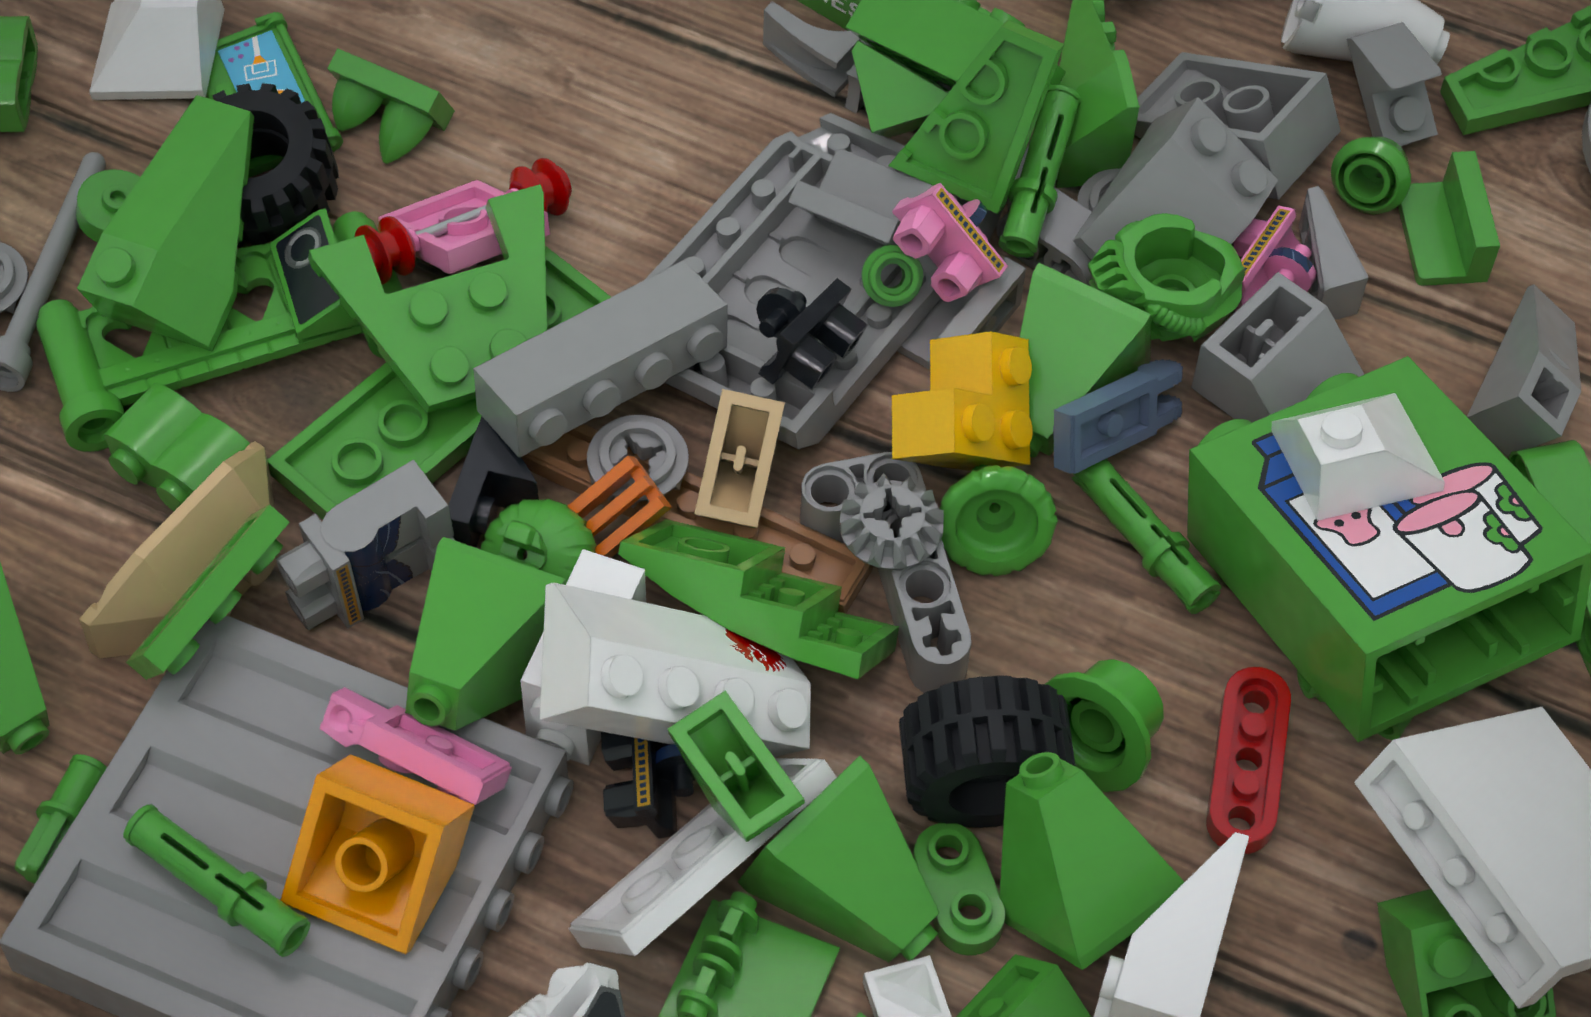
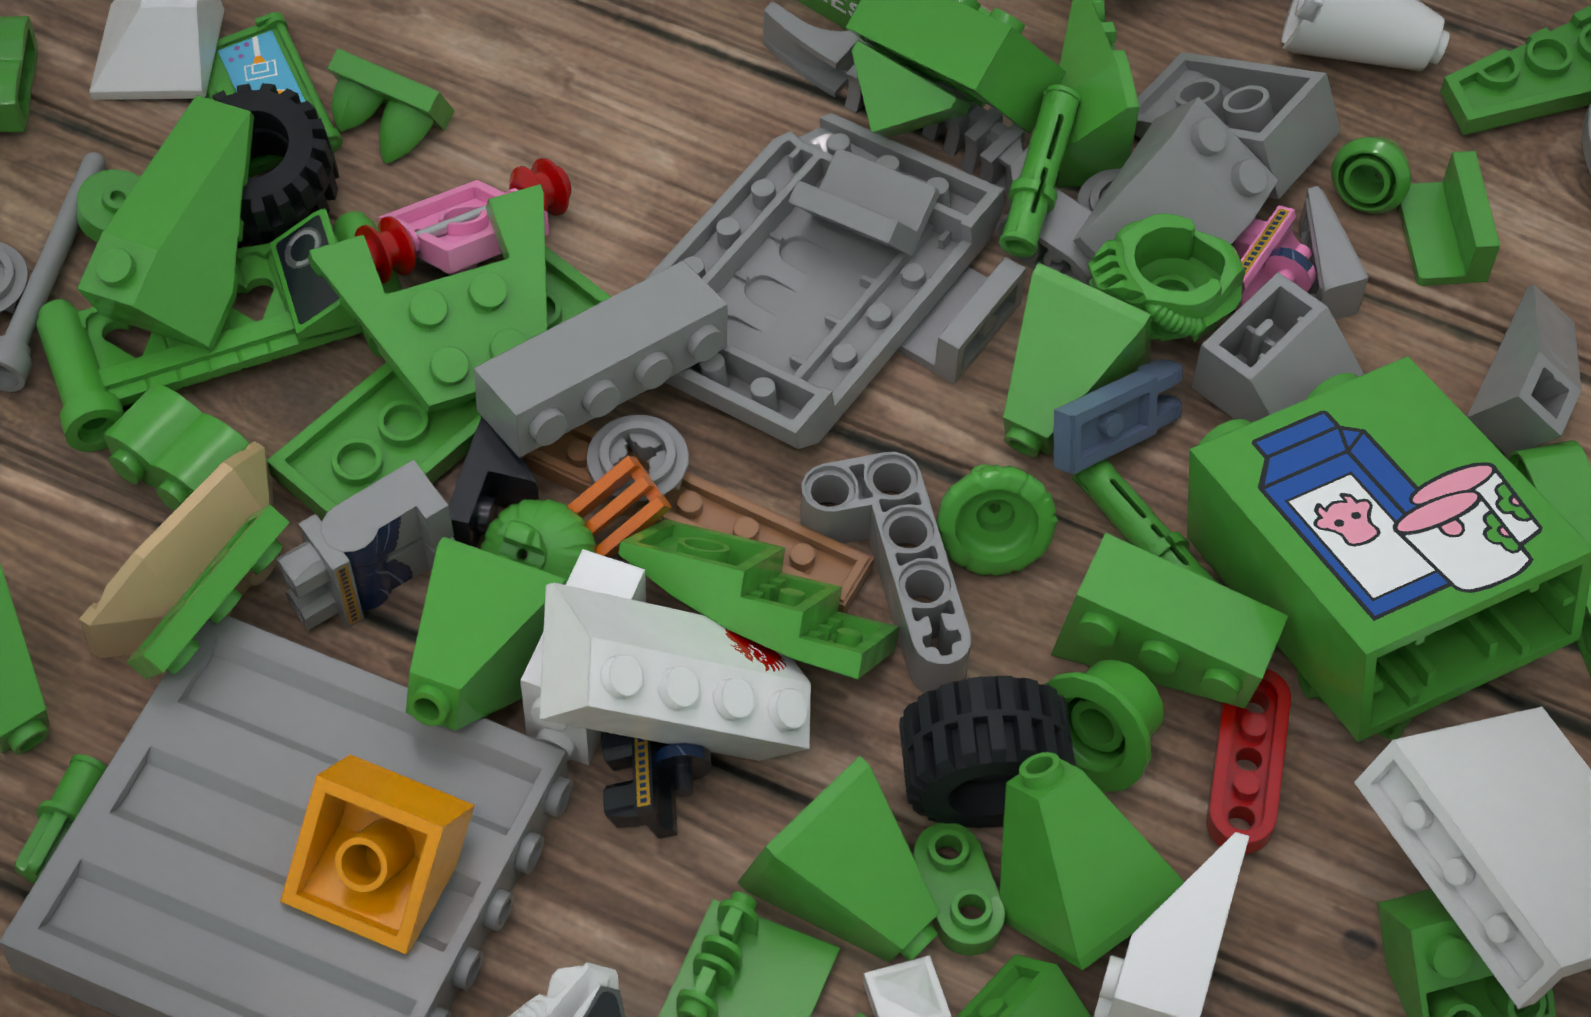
(237, 895): bright green pin -> none
(415, 748): bright pink hinge -> none
(683, 872): white tile -> none
(734, 767): bright green slope -> none
(739, 458): tan slope -> none
(799, 329): black hips -> none
(870, 536): light grey gear -> none
(901, 293): bright green plate -> none
(951, 237): bright pink hips -> none
(973, 406): yellow brick -> none
(986, 119): bright green wing -> none
(1169, 625): none -> bright green wedge
(1357, 456): white slope -> none
(1391, 82): light grey slope -> none

